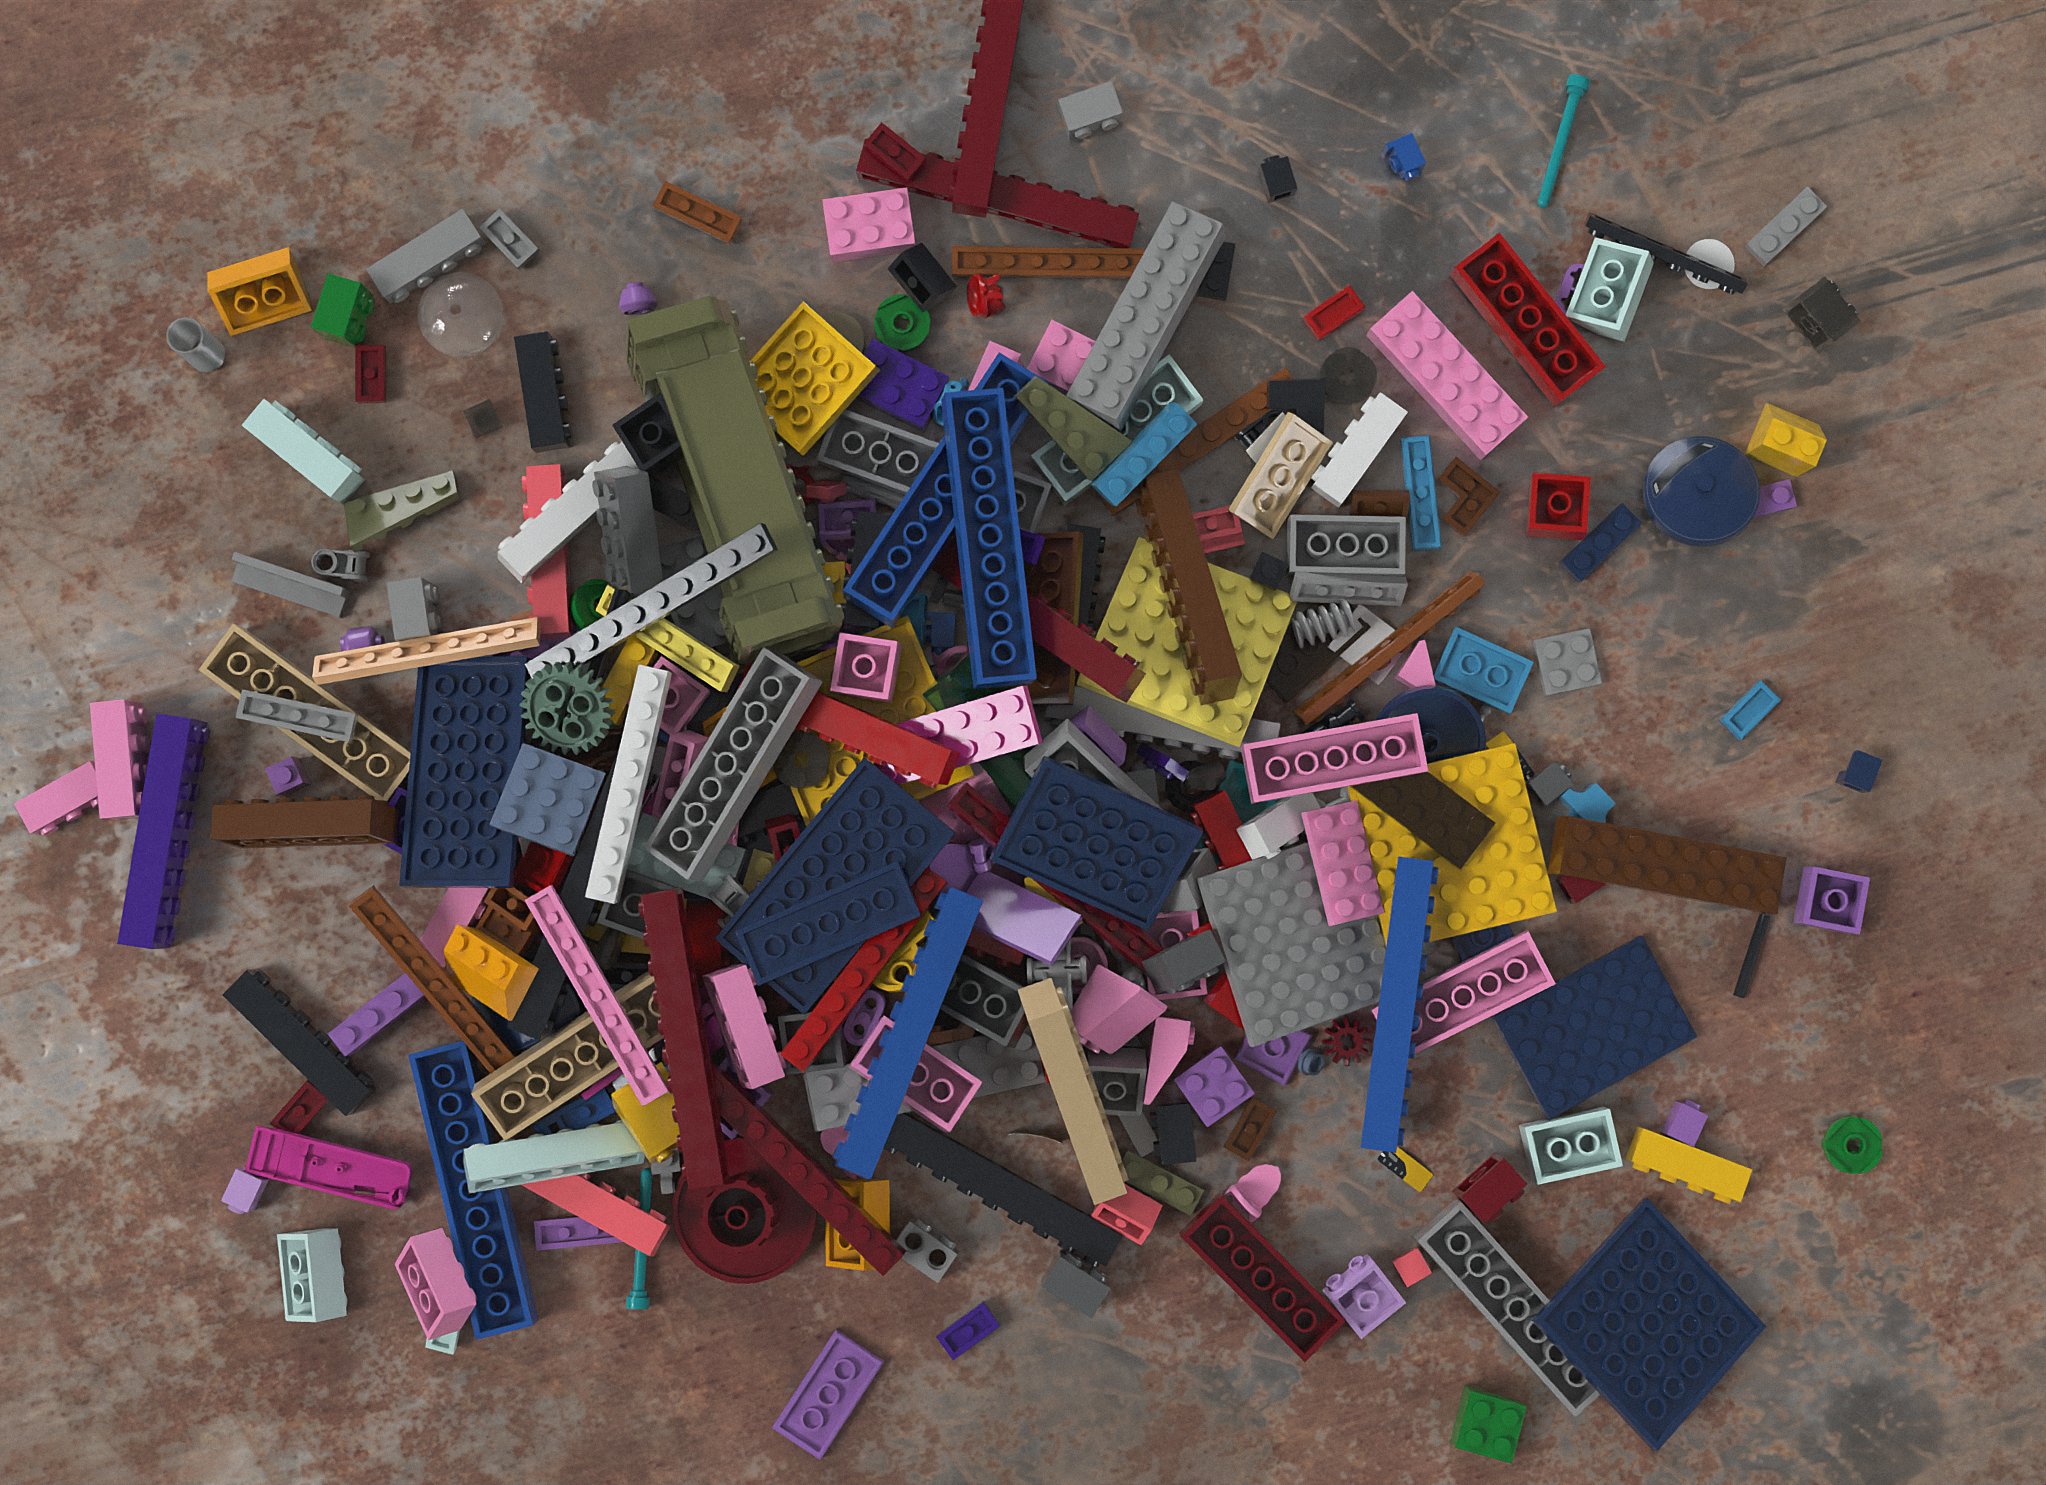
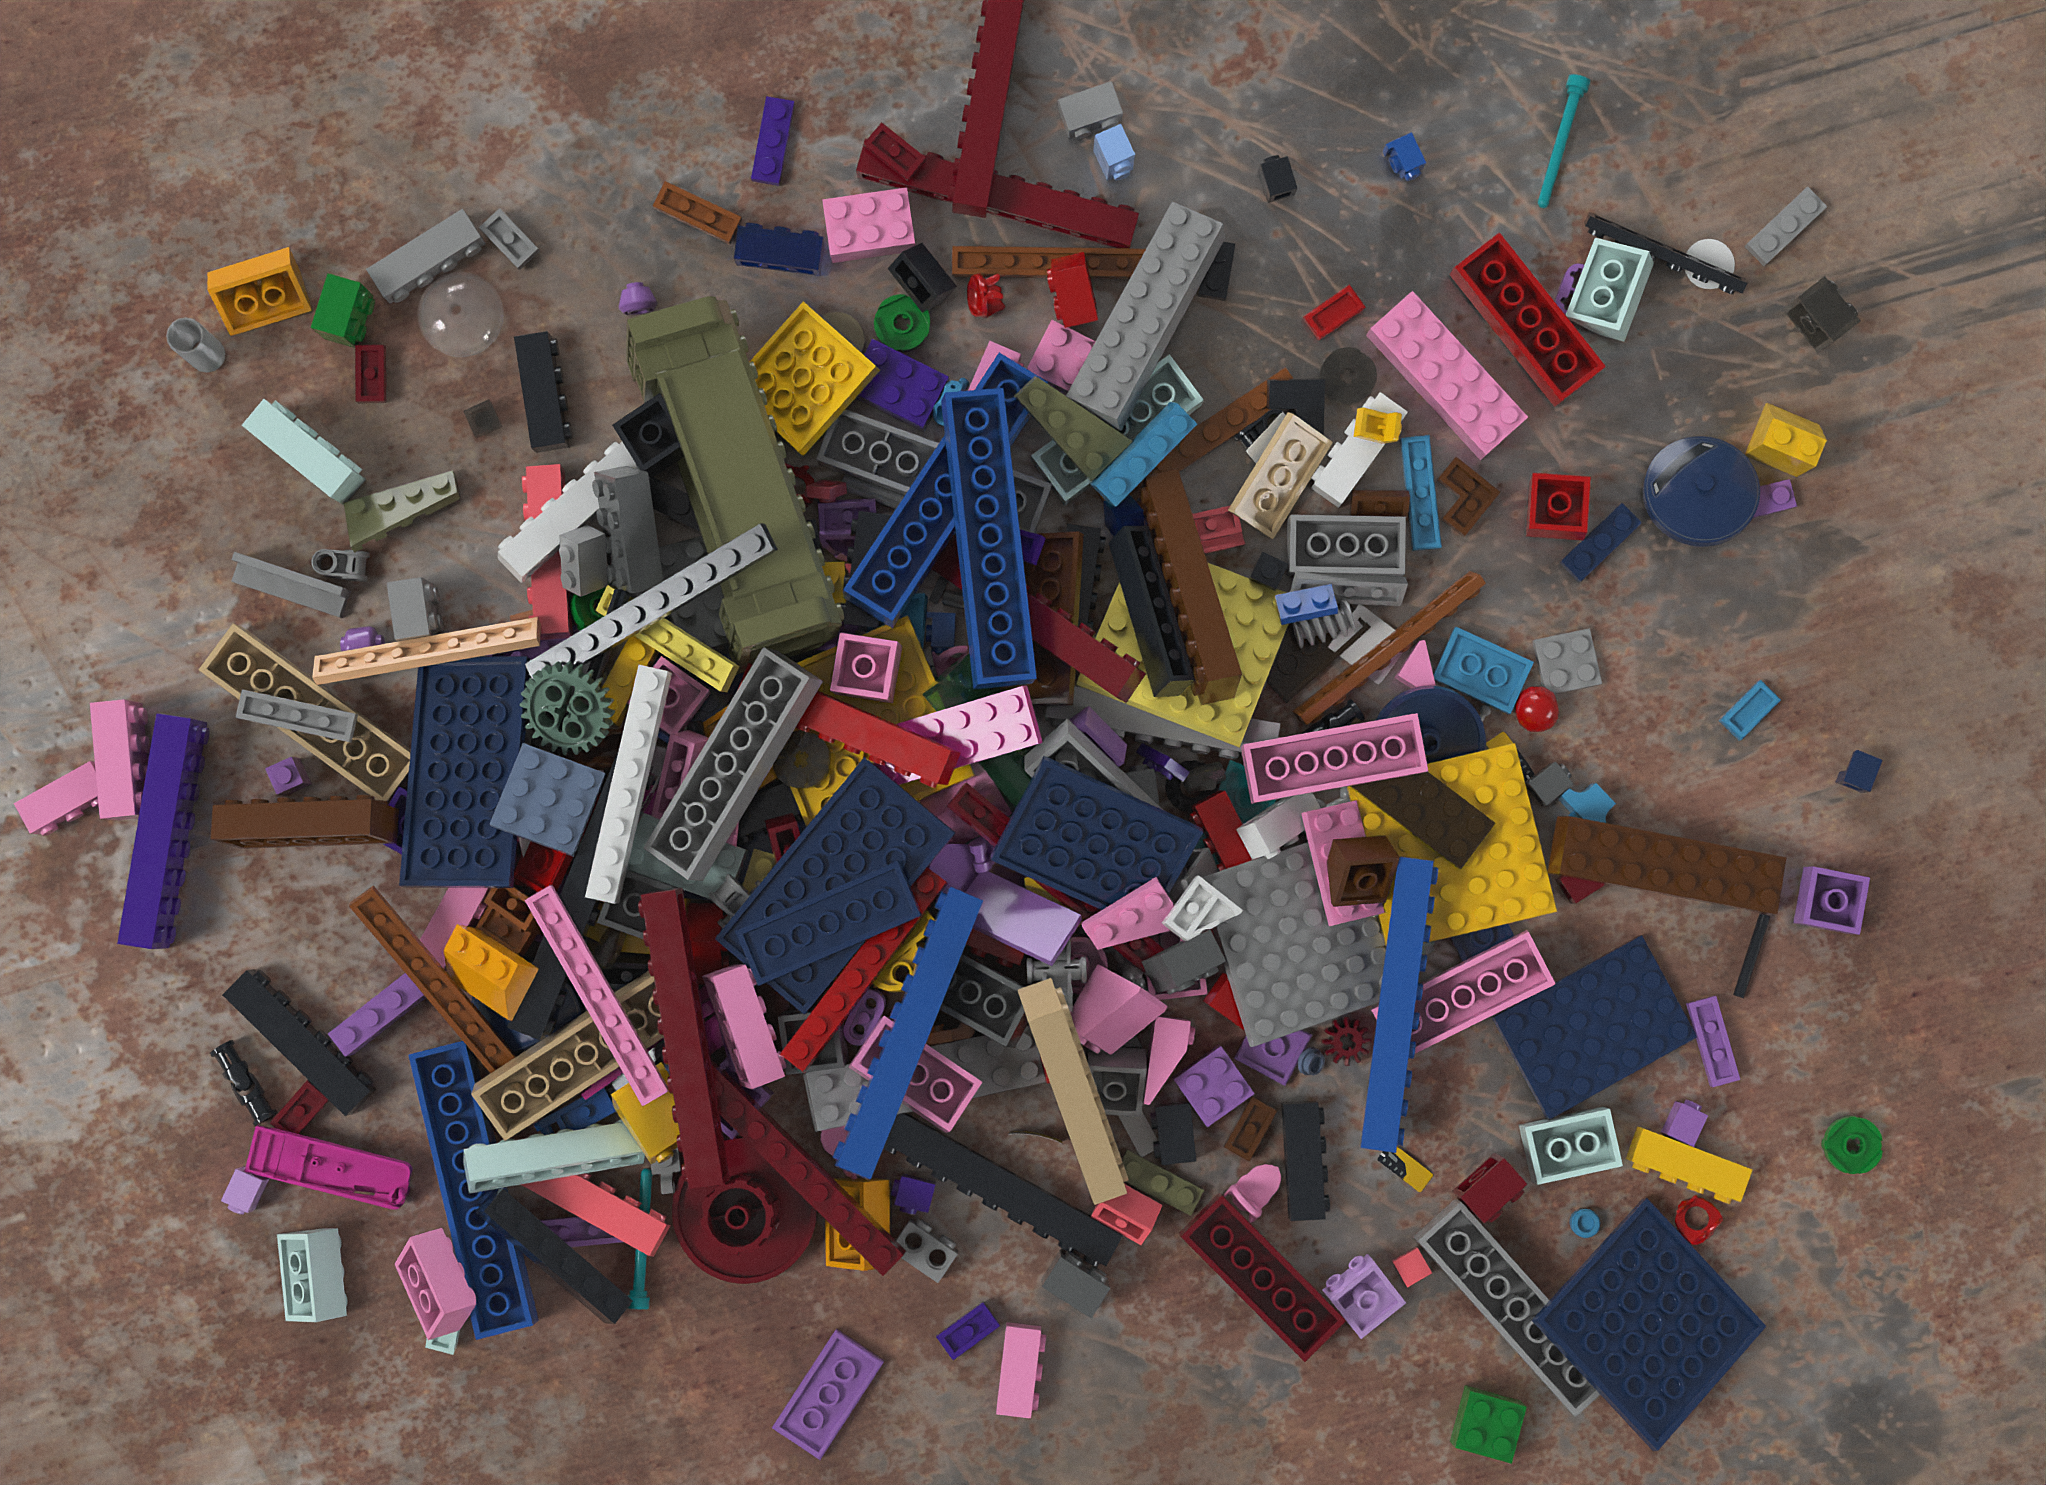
(237, 1072): none -> black piece
(554, 1256): none -> black brick
(583, 560): none -> light grey brick
(772, 141): none -> dark purple plate
(779, 249): none -> clear blue brick
(913, 1193): none -> dark purple brick
(1020, 1370): none -> bright pink brick
(1074, 290): none -> red brick
(1114, 153): none -> light blue brick
(1124, 514): none -> clear blue brick
(1131, 917): none -> bright pink wing
(1151, 611): none -> black brick
(1199, 910): none -> white wing
(1303, 1160): none -> black brick
(1306, 604): none -> plate
(1361, 870): none -> reddish brown slope
(1377, 426): none -> yellow bracket
(1536, 709): none -> red hair
(1584, 1222): none -> dark azure tile
(1697, 1236): none -> red piece
(1713, 1041): none -> medium lavender plate

